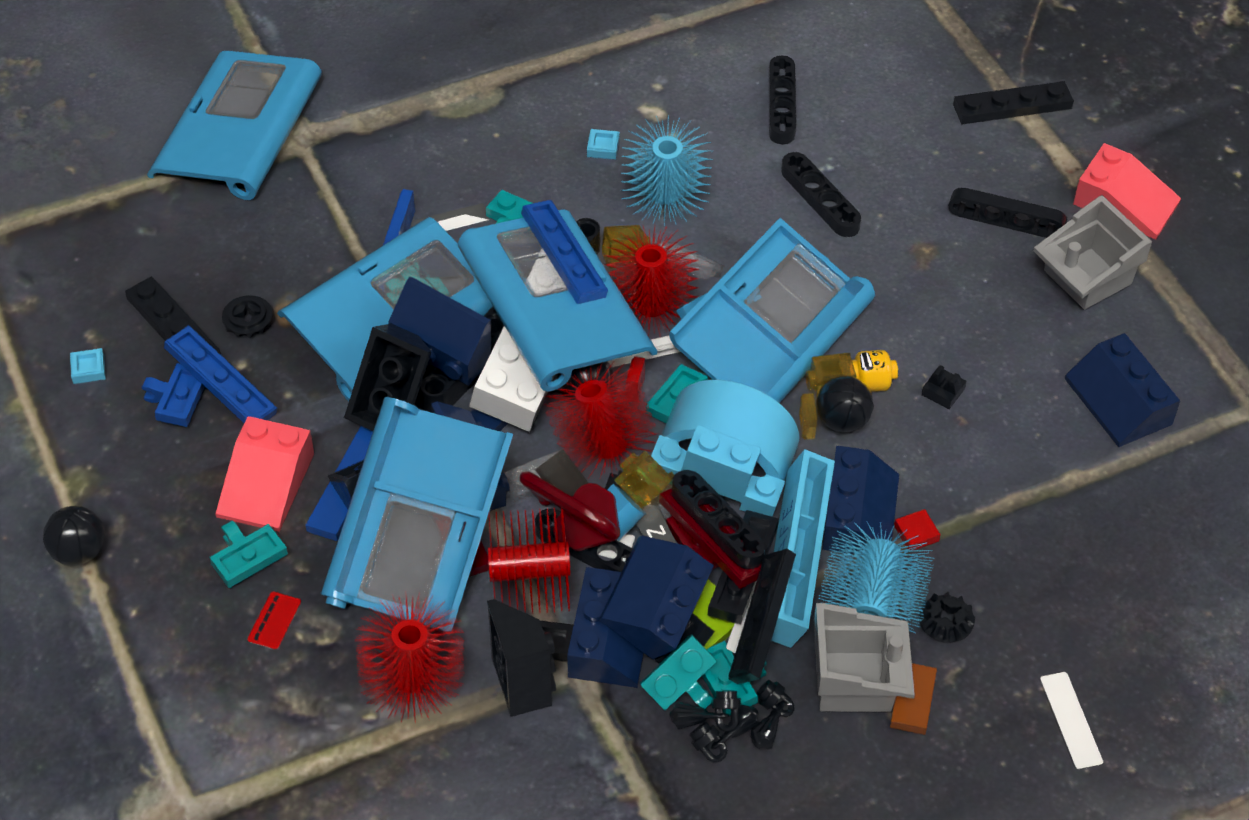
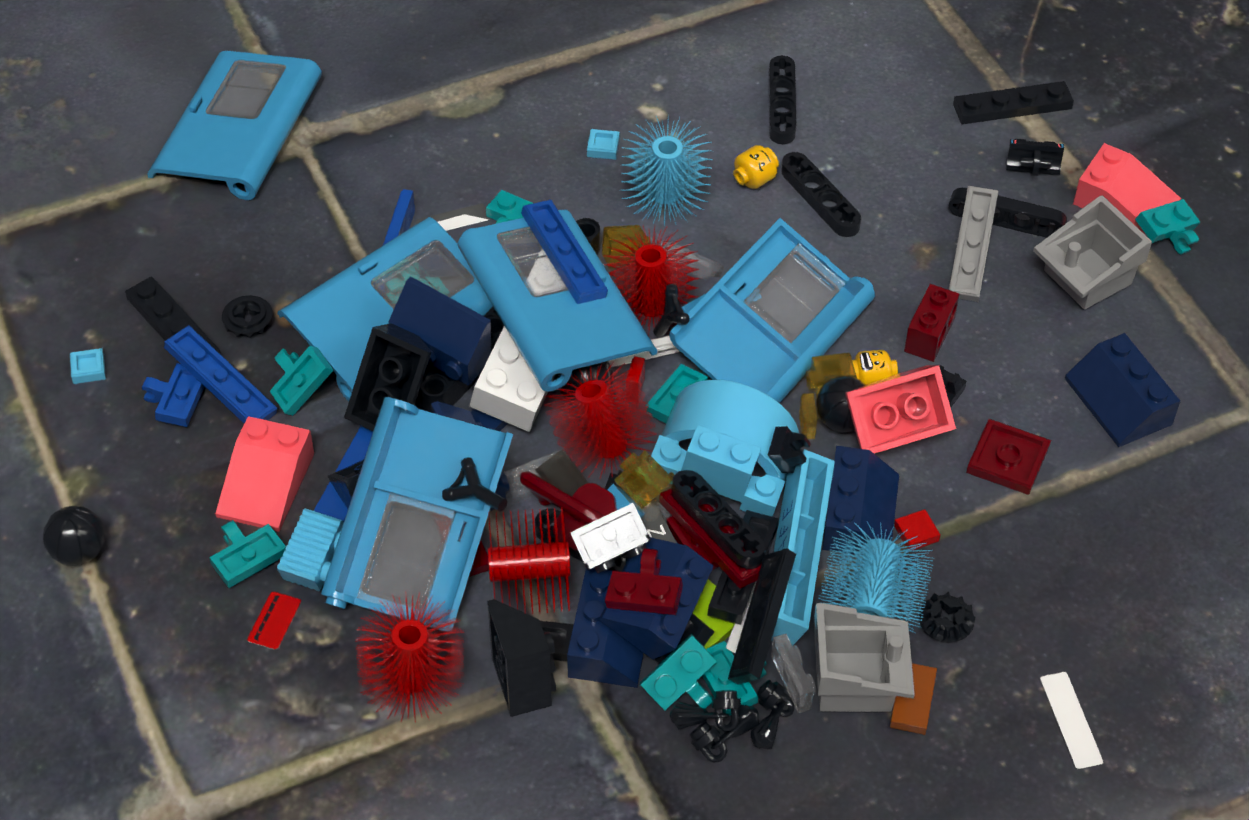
(300, 379): none -> teal plate
(310, 549): none -> medium azure brick
(473, 489): none -> black piece
(610, 538): none -> bracket
(646, 589): none -> dark red plate
(672, 312): none -> black piece
(755, 166): none -> yellow head
(786, 449): none -> black tile
(789, 665): none -> clear plate
(900, 409): none -> coral slope
(931, 322): none -> dark red brick
(973, 242): none -> light grey tile
(1008, 456): none -> dark red tile
(1034, 157): none -> black hips
(1171, 221): none -> teal plate

